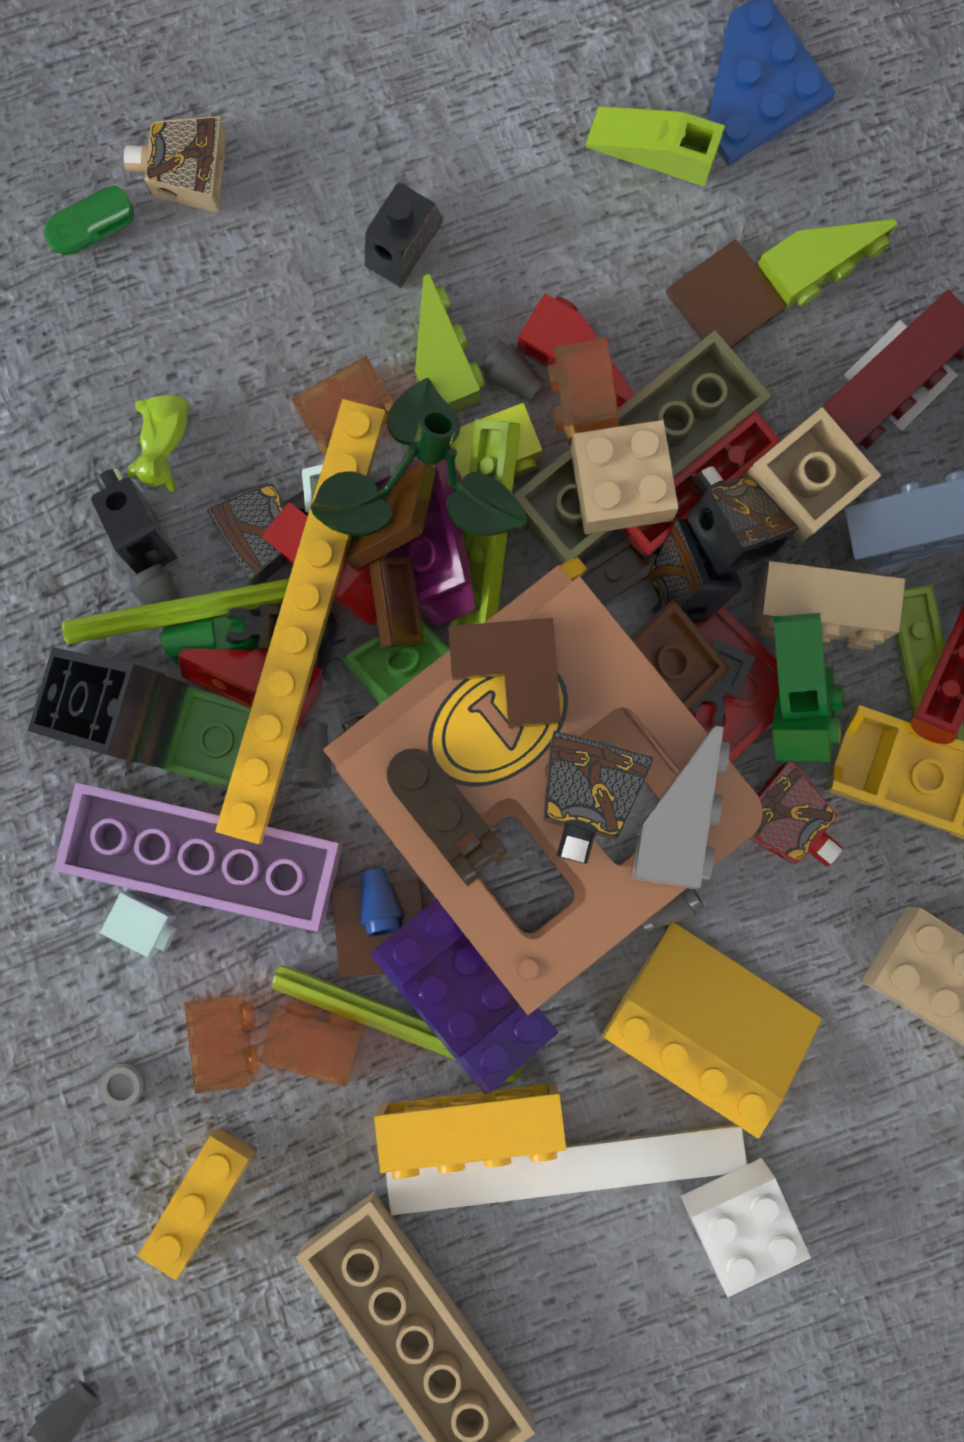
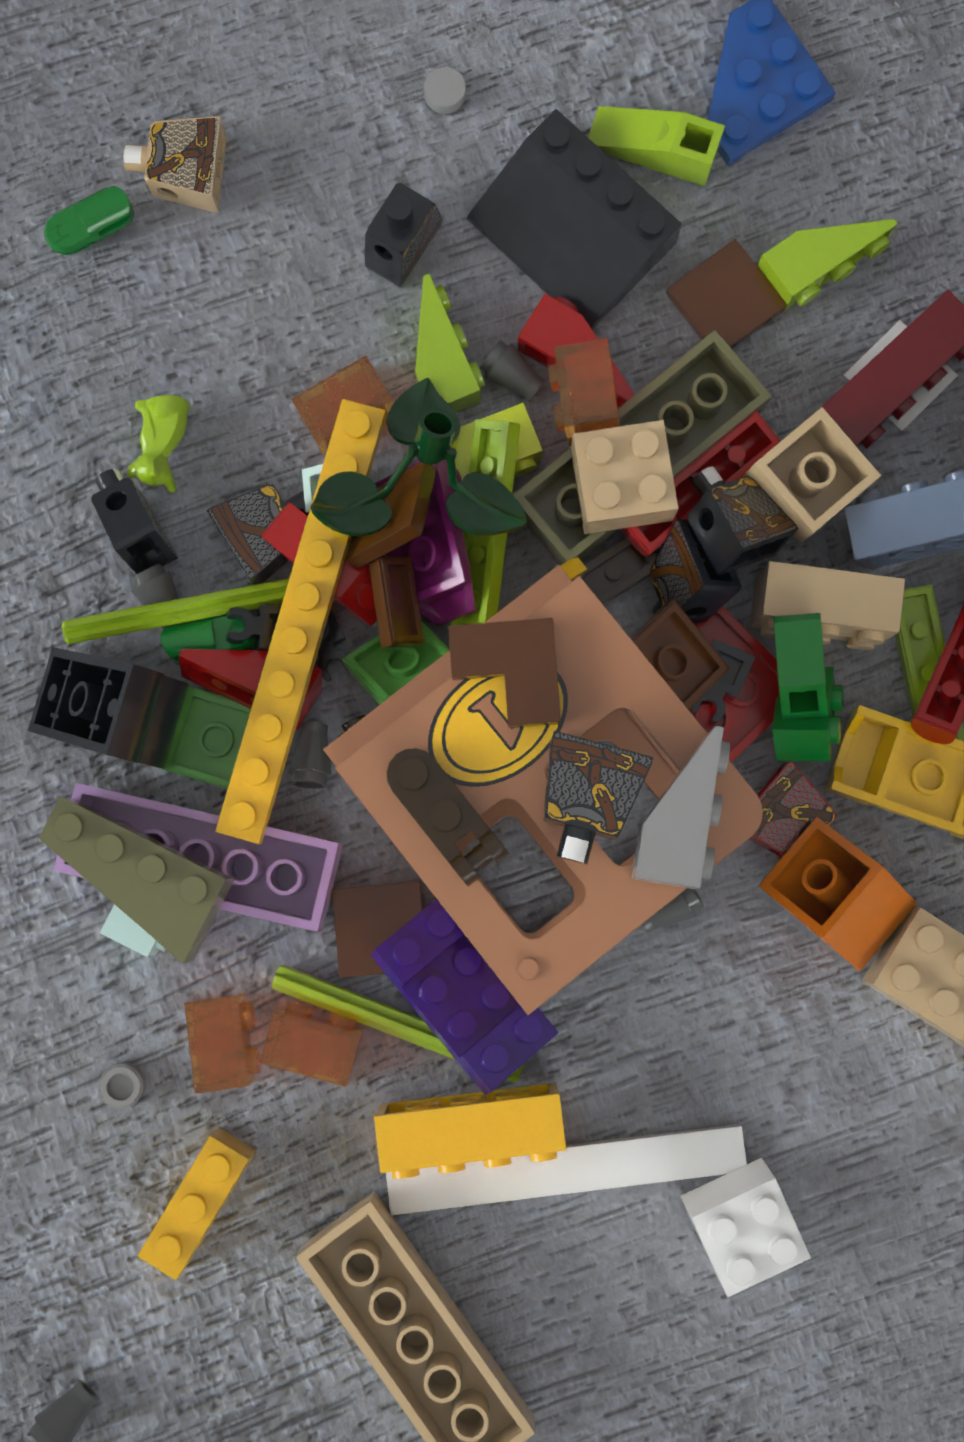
(146, 879): none -> olive wedge
(379, 906): blue cone -> none
(444, 90): none -> light grey tile
(574, 219): none -> black slope
(713, 1029): yellow slope -> none
(838, 893): none -> orange slope

